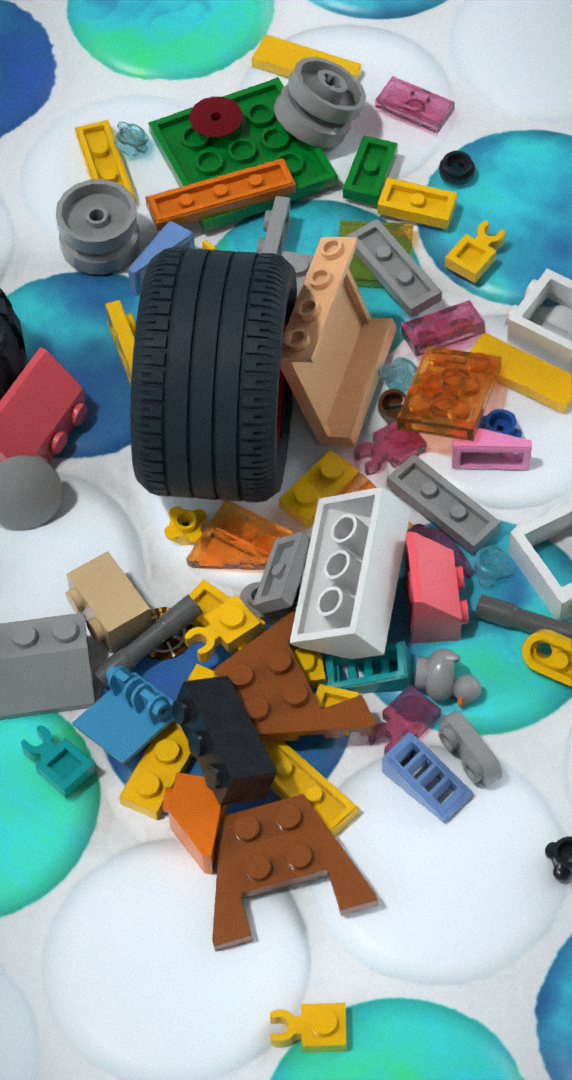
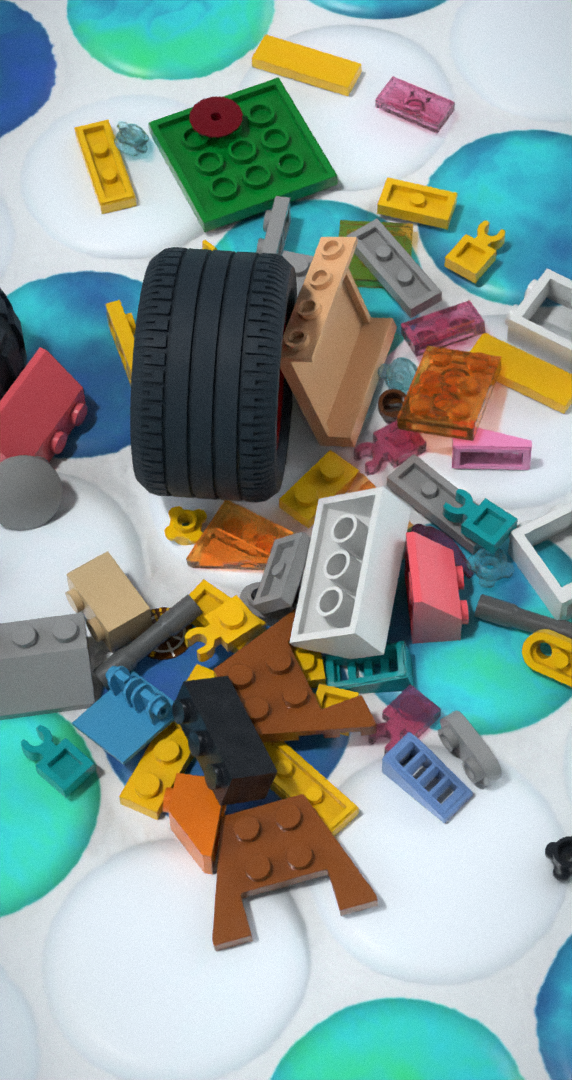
(98, 226): light grey wheel -> none
(170, 236): medium blue slope -> none
(221, 194): orange tile -> none
(319, 102): light grey wheel -> none
(319, 1027): yellow plate -> none
(370, 170): green plate -> none
(437, 677): light grey animal -> none
(456, 168): black plate -> none
(484, 523): none -> teal plate
(503, 420): blue plate -> none

